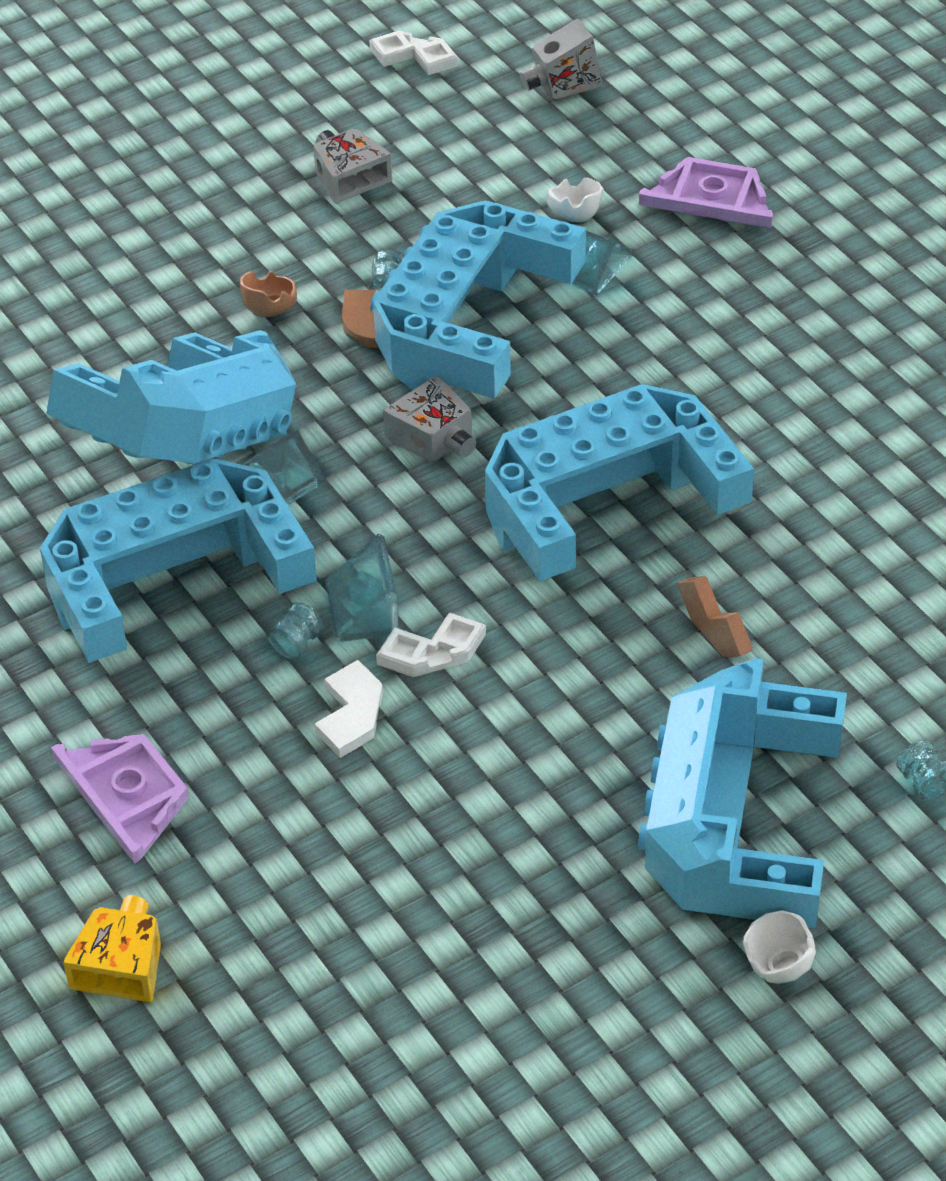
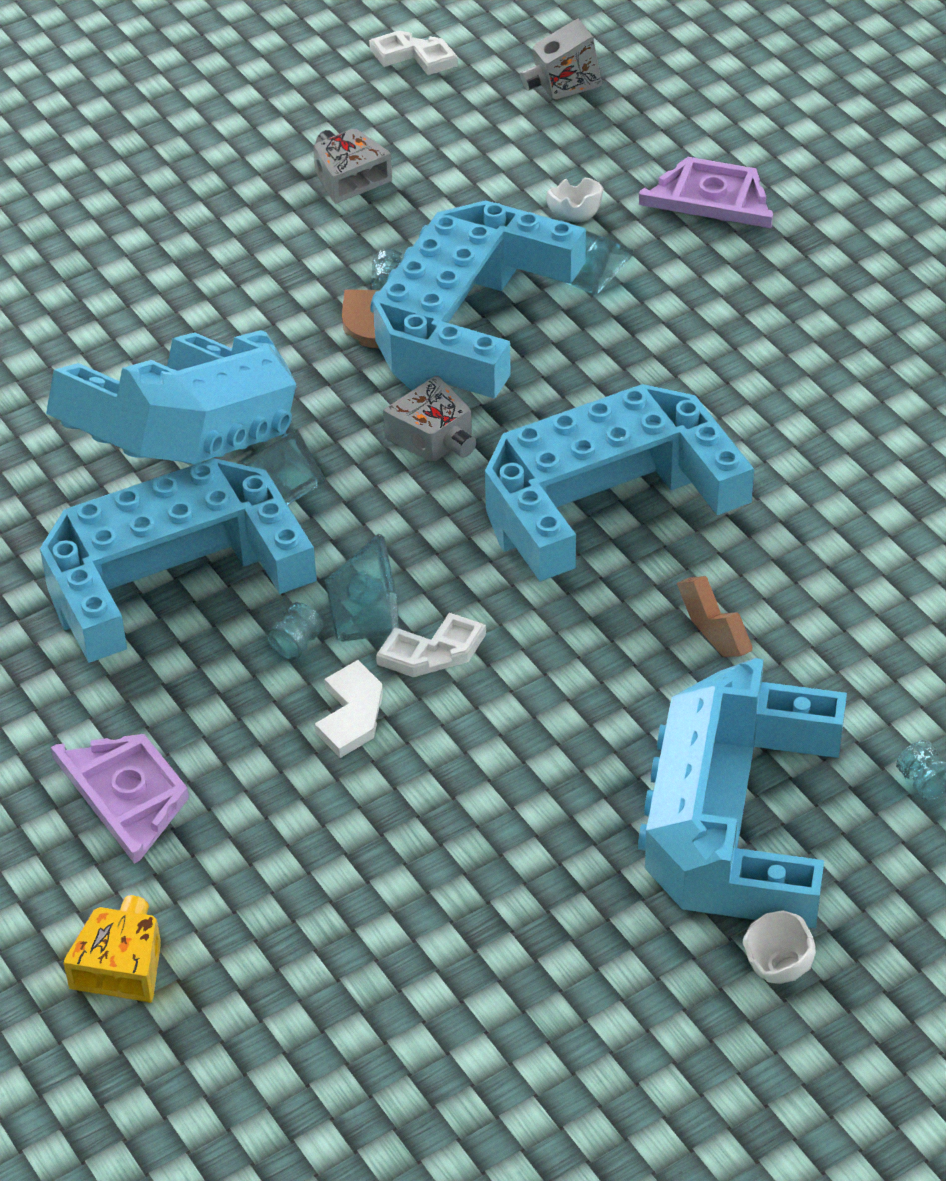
(268, 295): nougat hair -> none

